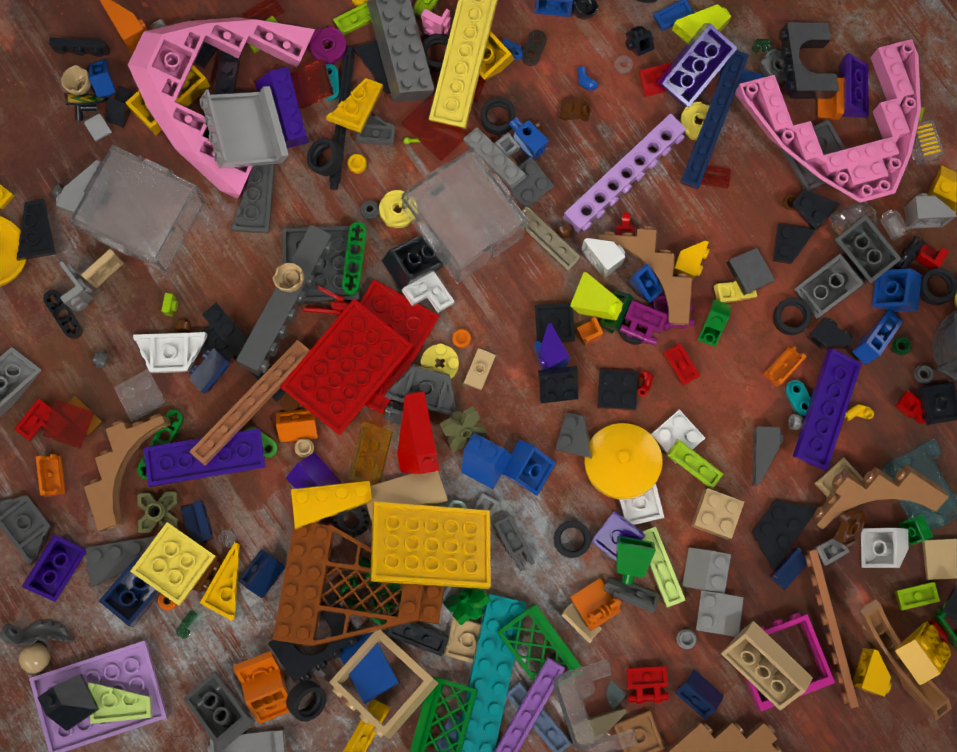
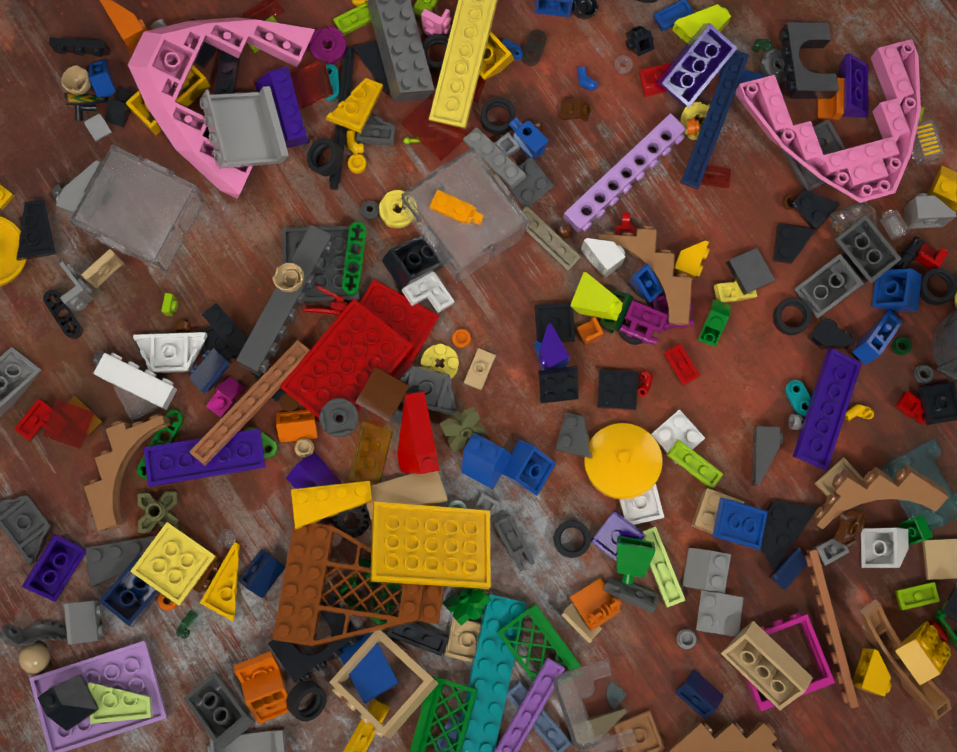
(50, 475): orange hinge -> none
(84, 622): none -> light grey slope
(135, 381): none -> white brick
(197, 522): dark blue panel -> none
(225, 397): none -> dark pink slope
(256, 202): dark grey wing -> none
(339, 407): none -> dark grey plate
(352, 144): none -> yellow arm
(382, 394): none -> reddish brown slope
(455, 208): none -> light orange hinge
(647, 678): red plate -> none
(693, 126): none -> orange plate
(739, 523): none -> blue tile
(784, 366): orange hinge -> none

